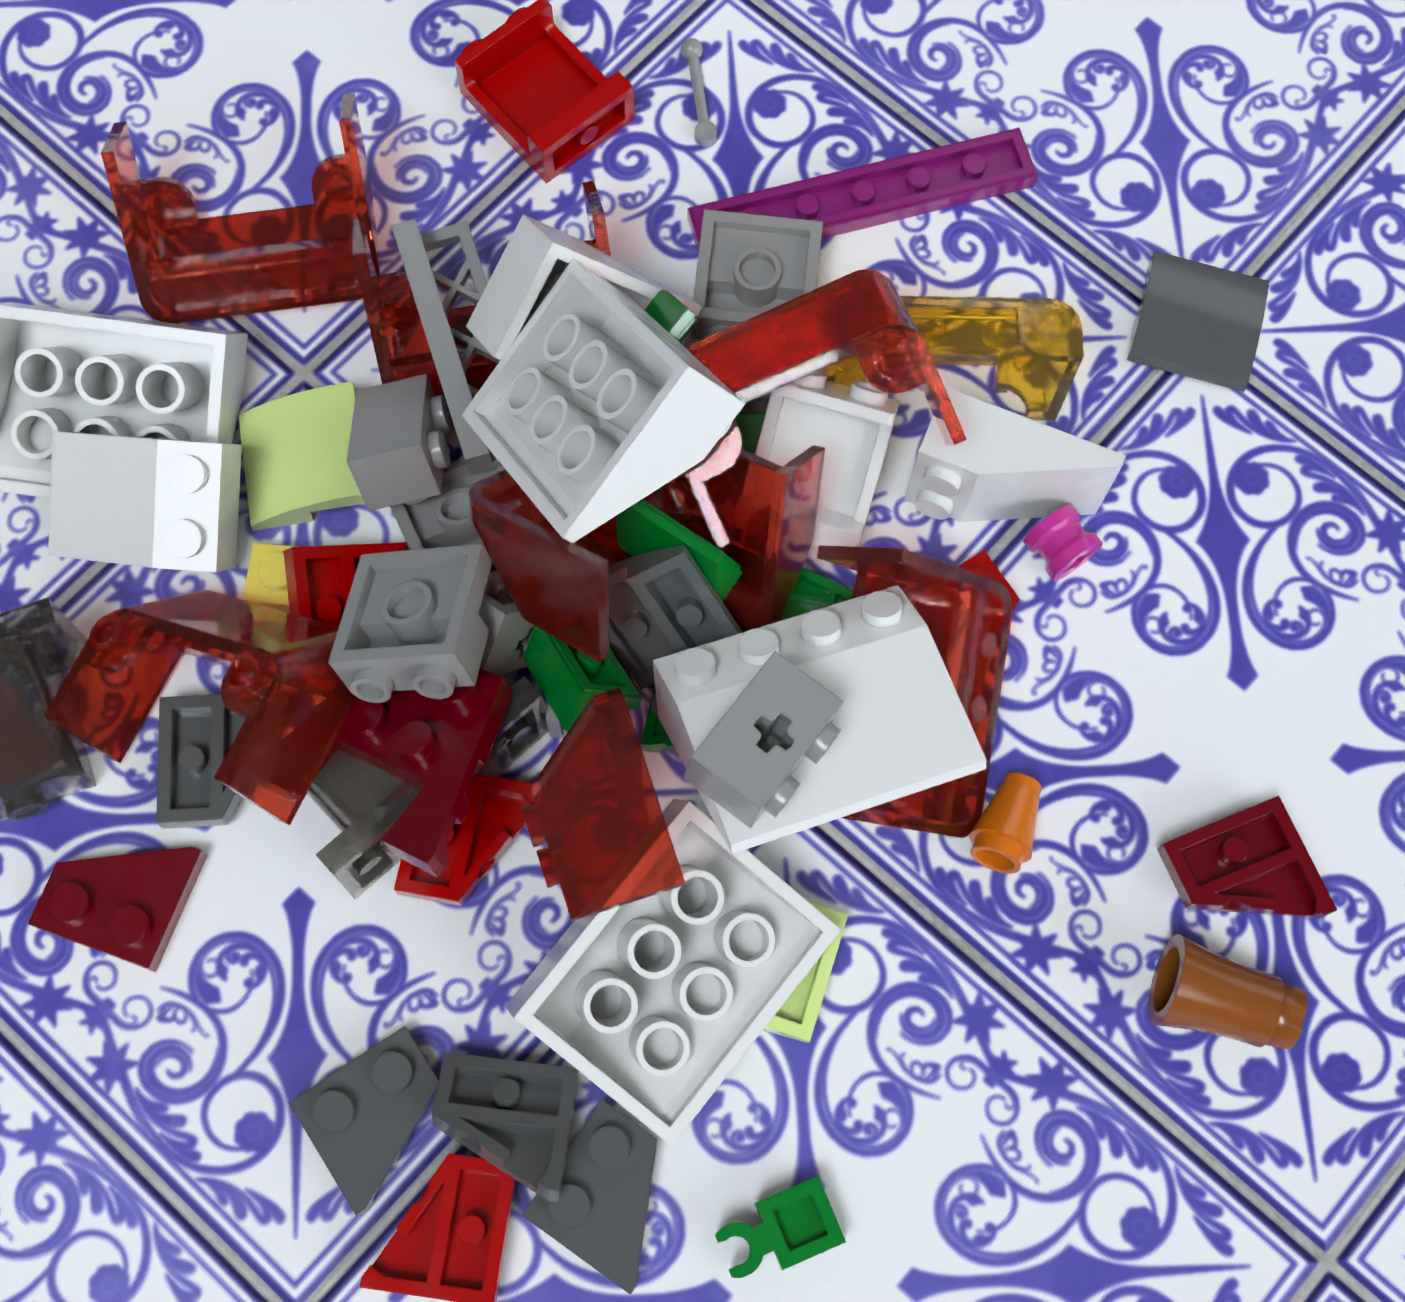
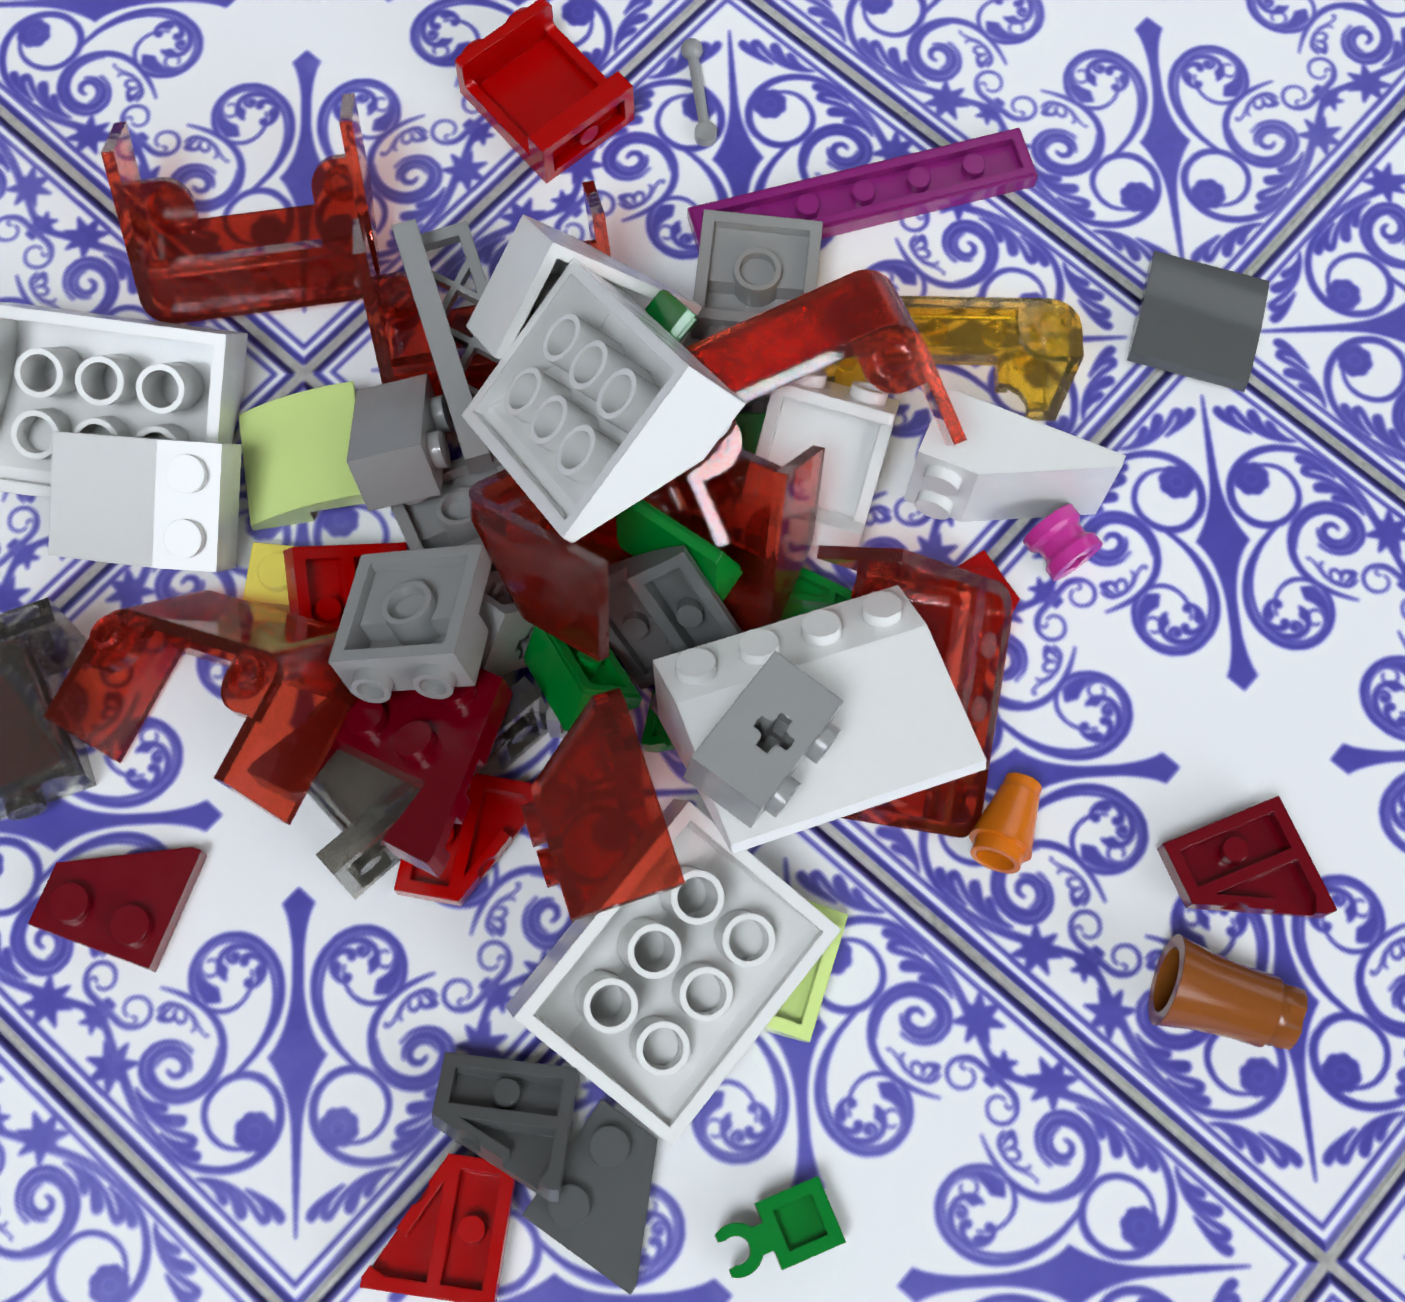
(191, 747): dark grey wing -> none
(368, 1114): dark grey wing -> none

